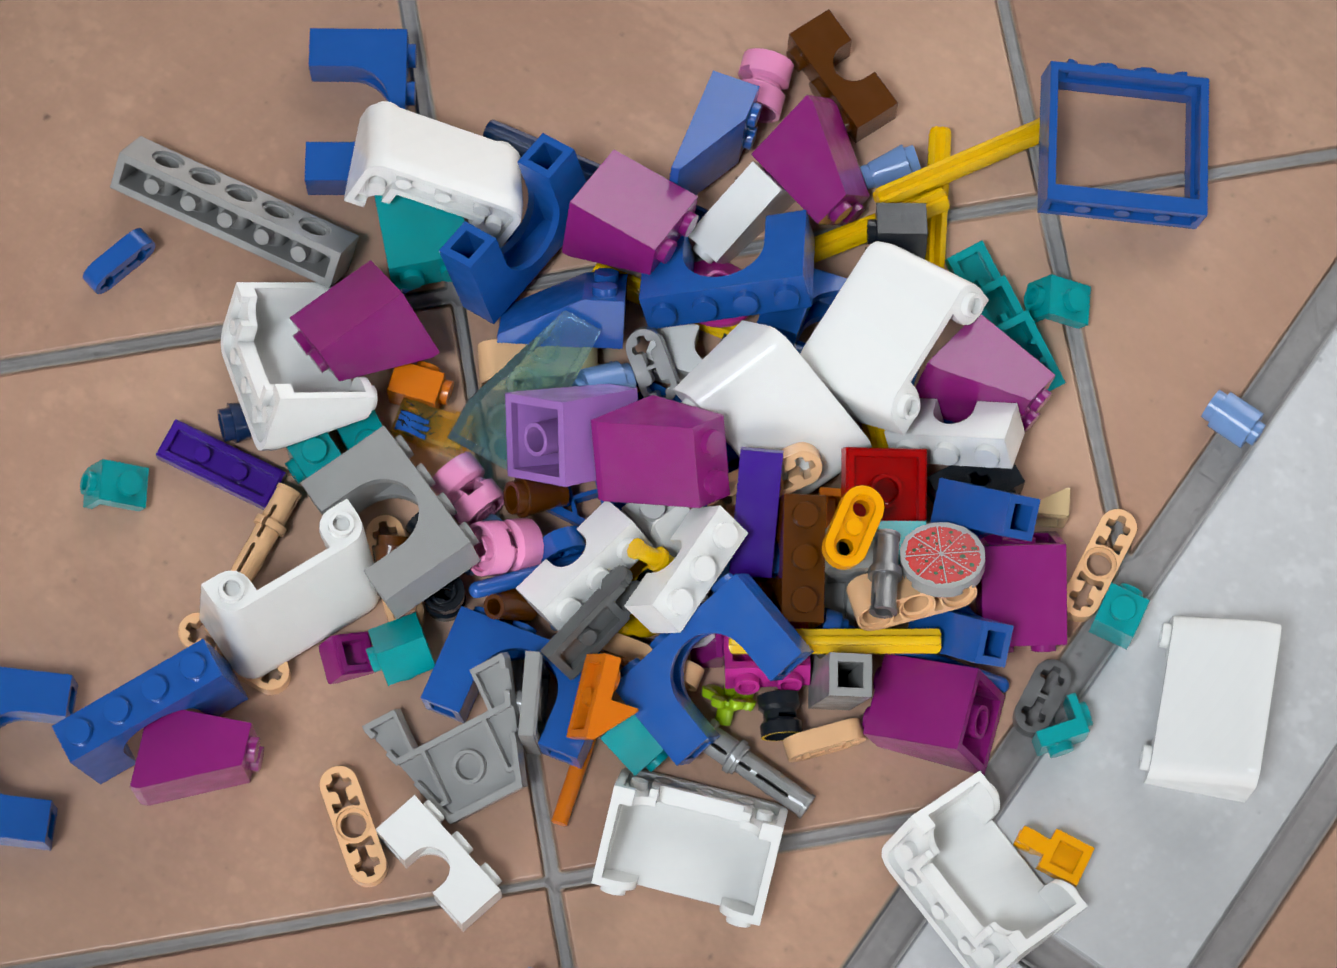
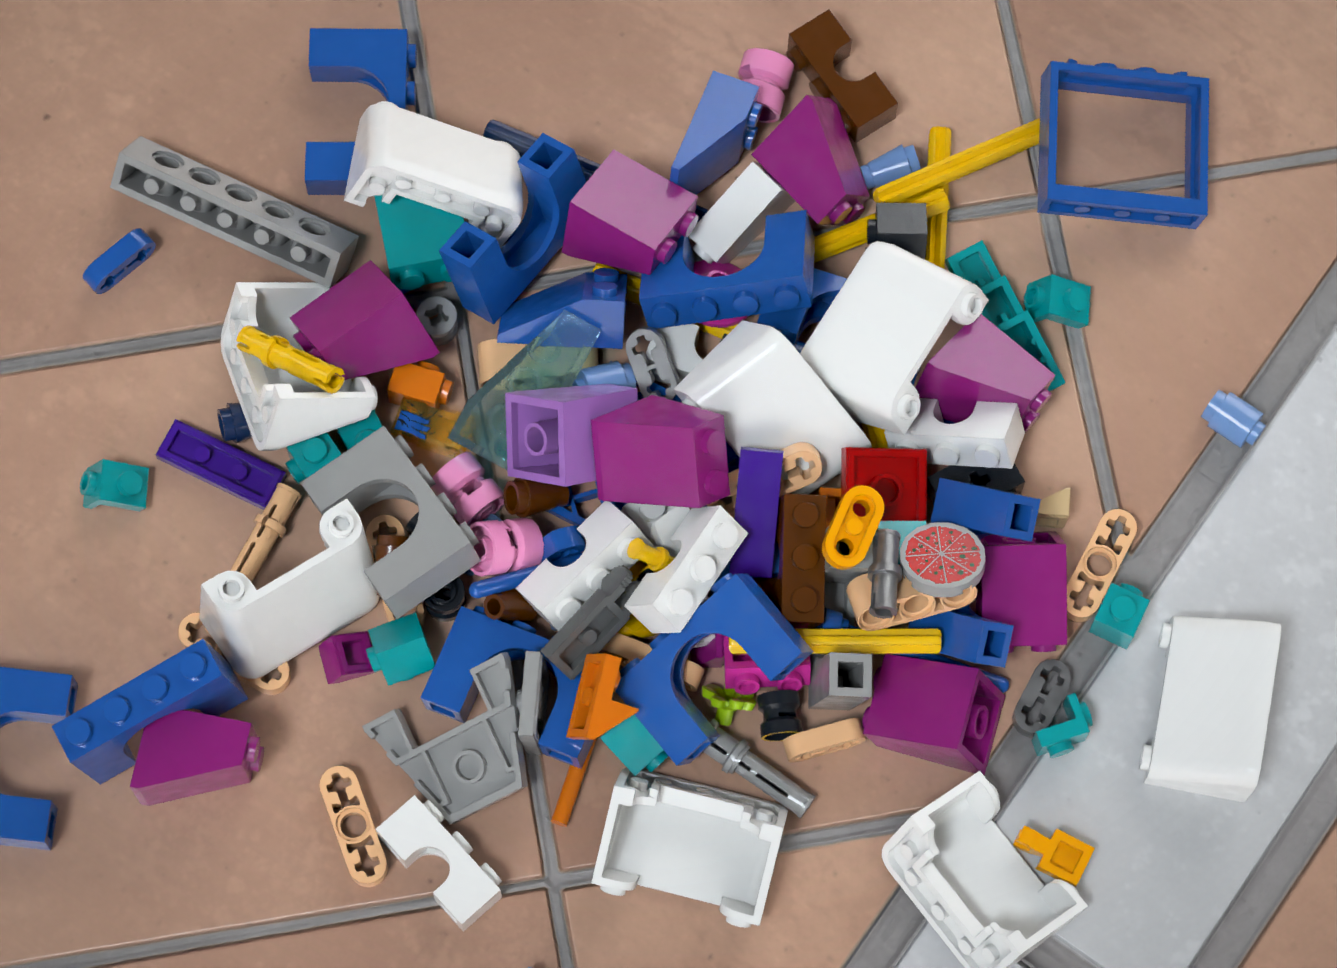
(278, 353): none -> yellow pin
(438, 330): none -> light grey wheel

